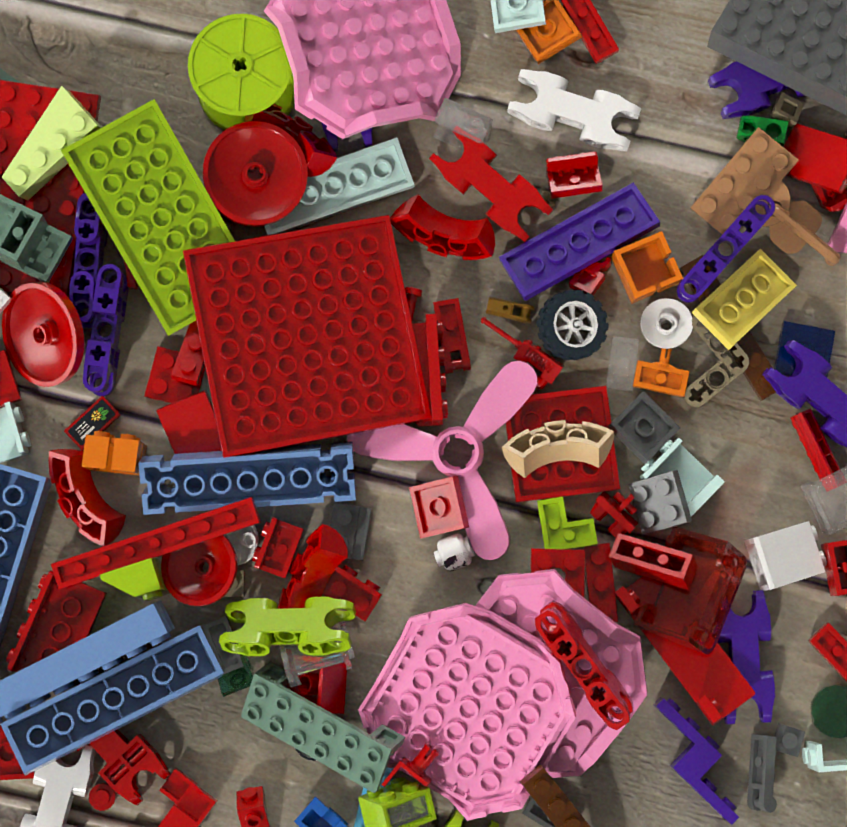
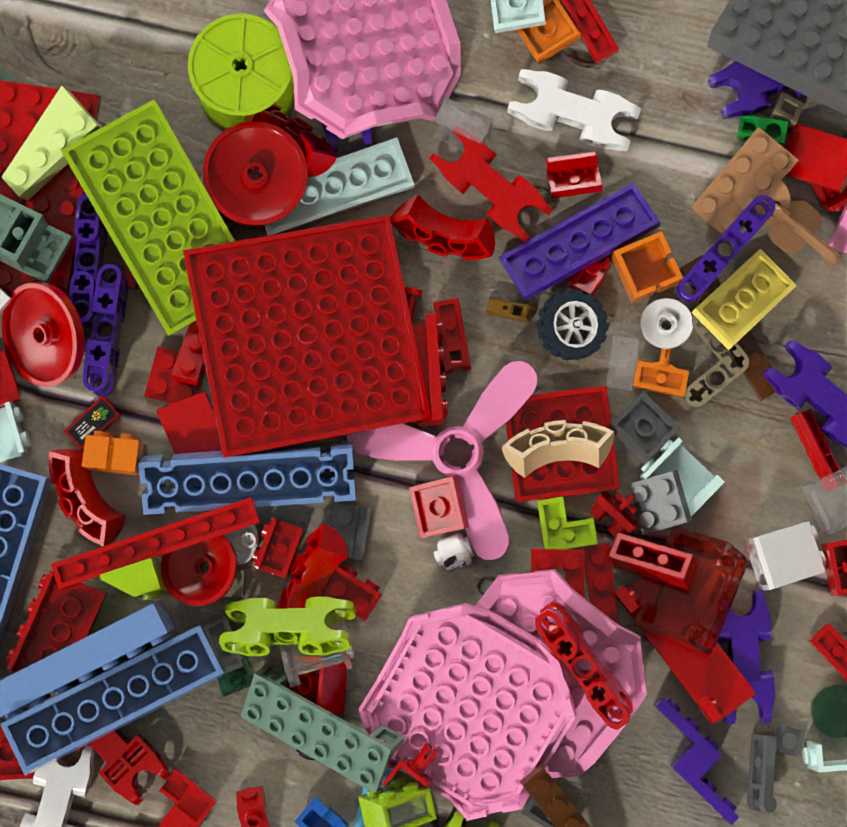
(102, 797): red plate -> none
(534, 355): red piece -> none
(811, 337): clear blue tile -> none

